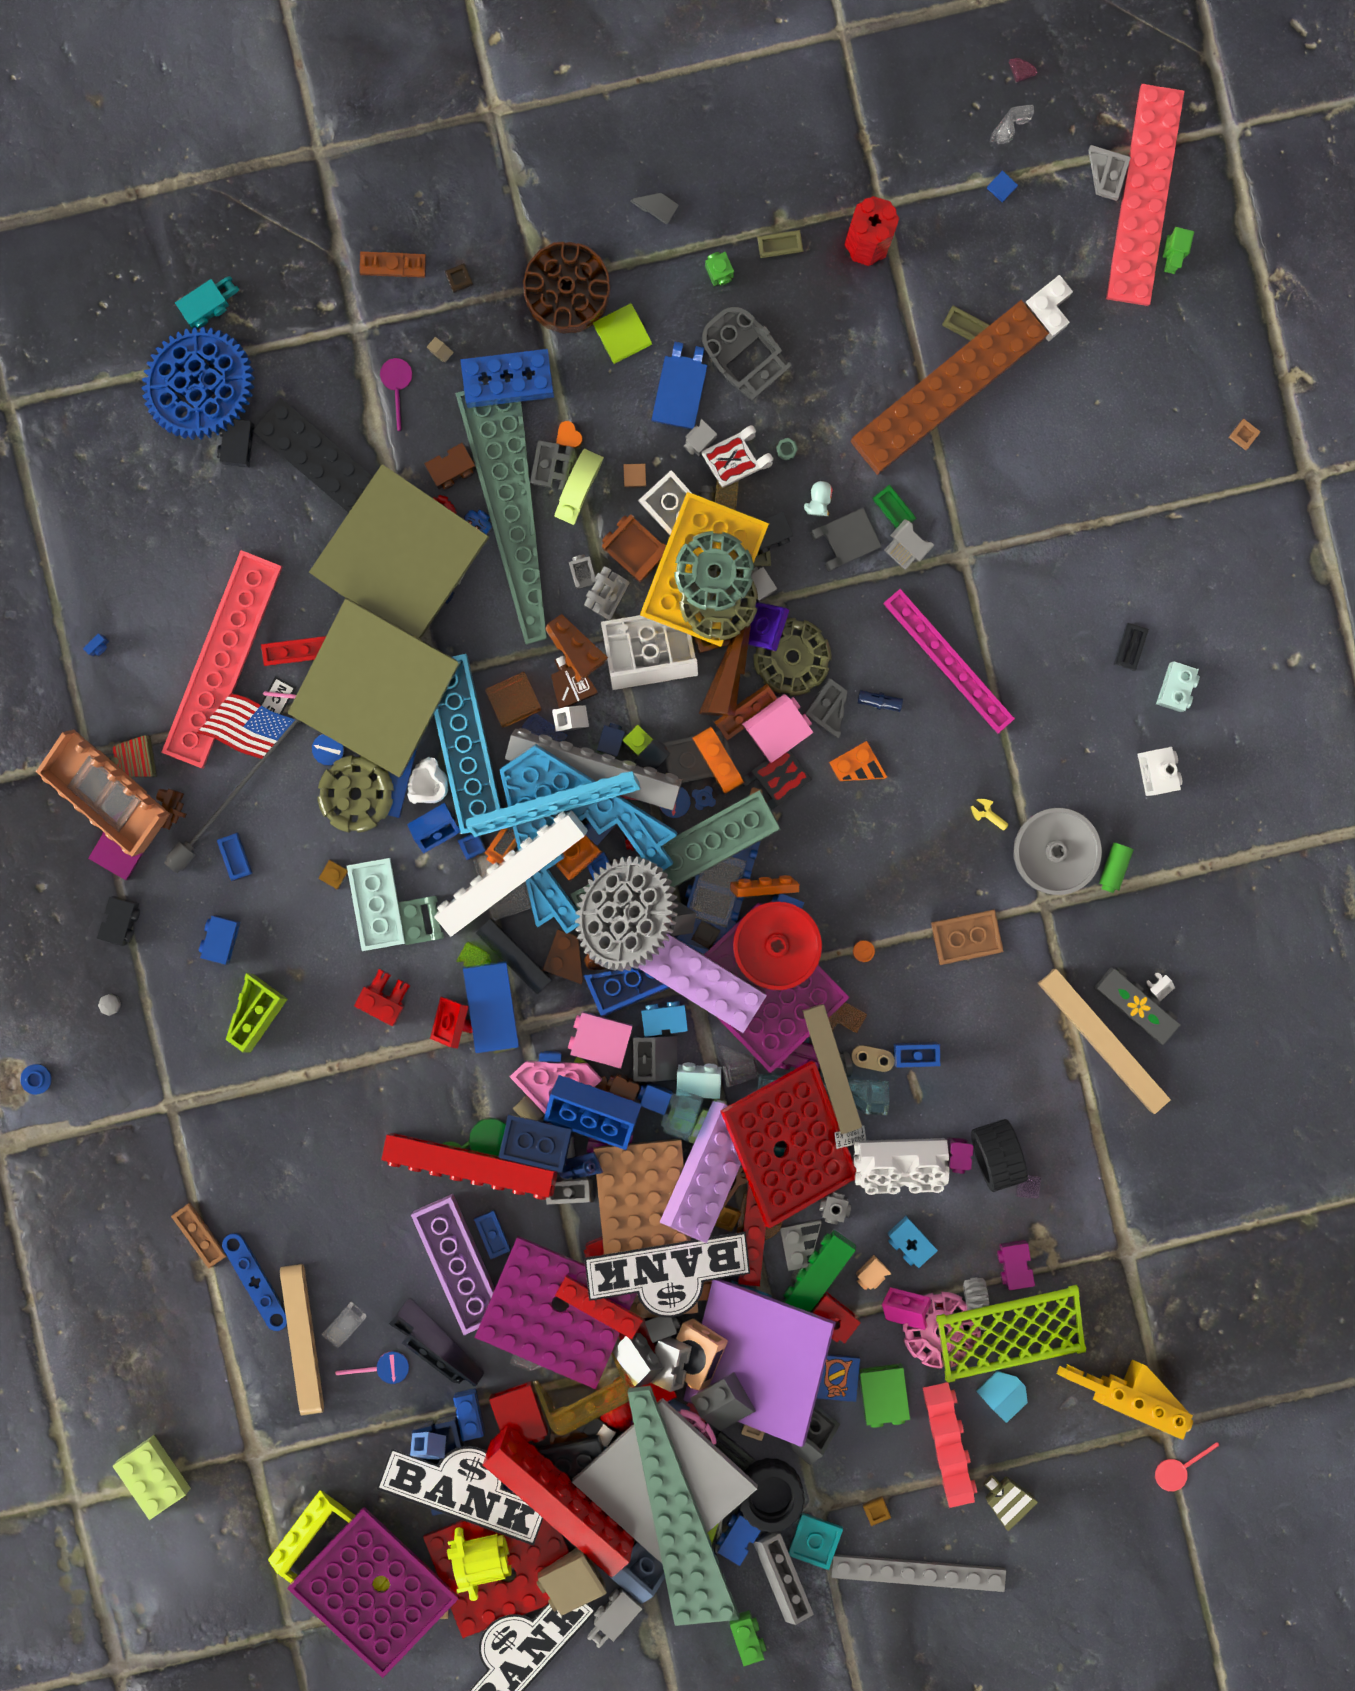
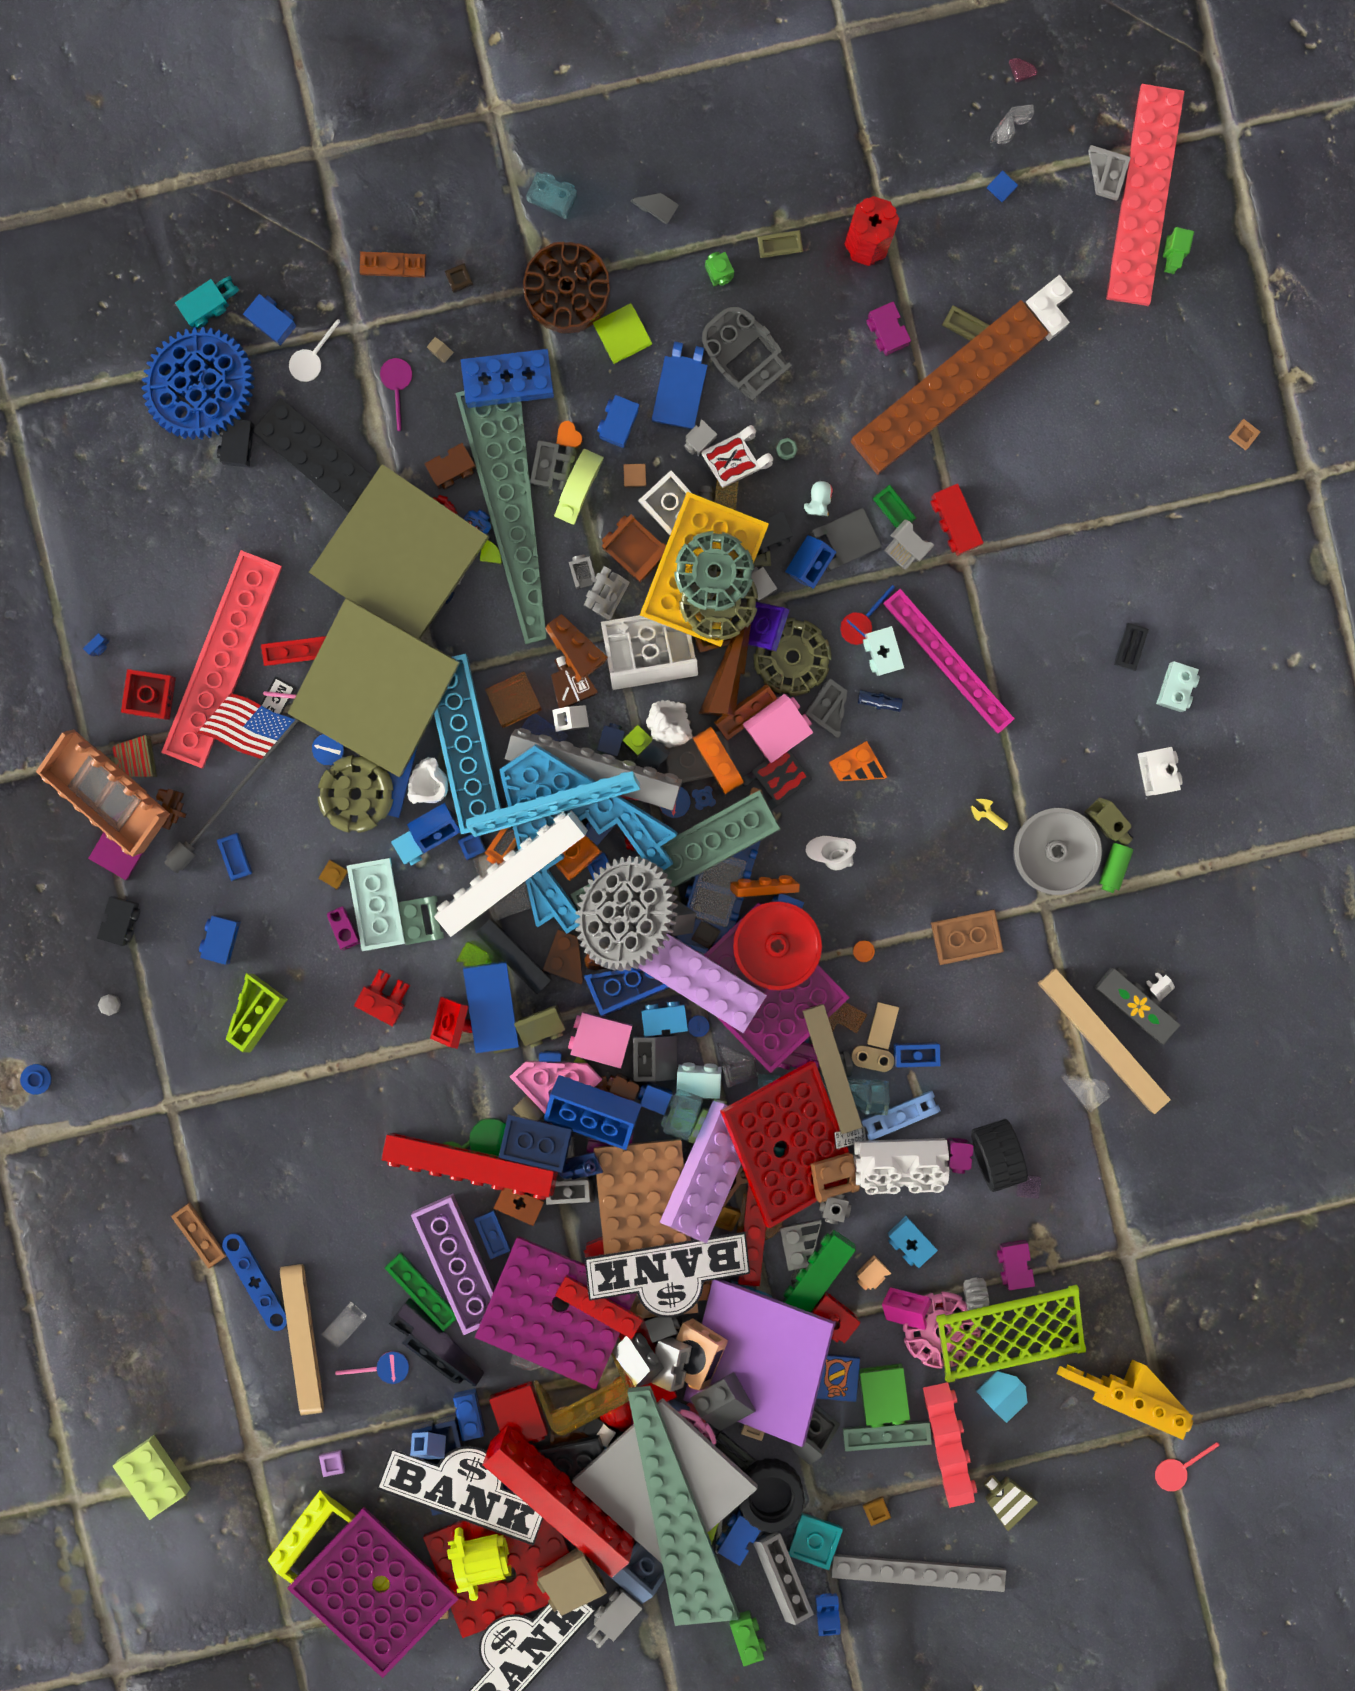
(148, 694): none -> red brick
(270, 319): none -> blue brick
(305, 363): none -> white piece
(332, 1463): none -> lavender tile
(343, 928): none -> magenta leg
(407, 849): none -> medium azure brick
(421, 1291): none -> green tile
(490, 553): none -> lime tile
(526, 1213): none -> dark orange brick
(540, 1026): none -> olive slope
(552, 195): none -> clear light blue brick
(619, 421): none -> blue brick
(669, 723): none -> white hair
(698, 1026): none -> blue piece
(810, 561): none -> blue brick
(828, 1614): none -> blue brick
(833, 851): none -> white piece
(834, 1170): none -> medium nougat plate
(856, 624): none -> red piece
(882, 1025): none -> tan tile
(887, 329): none -> magenta brick
(887, 1436): none -> sand green plate
(892, 658): none -> light aqua brick
(901, 1115): none -> light blue plate
(956, 520): none -> red brick
(1087, 1090): none -> clear slope
(1110, 820): none -> olive torso

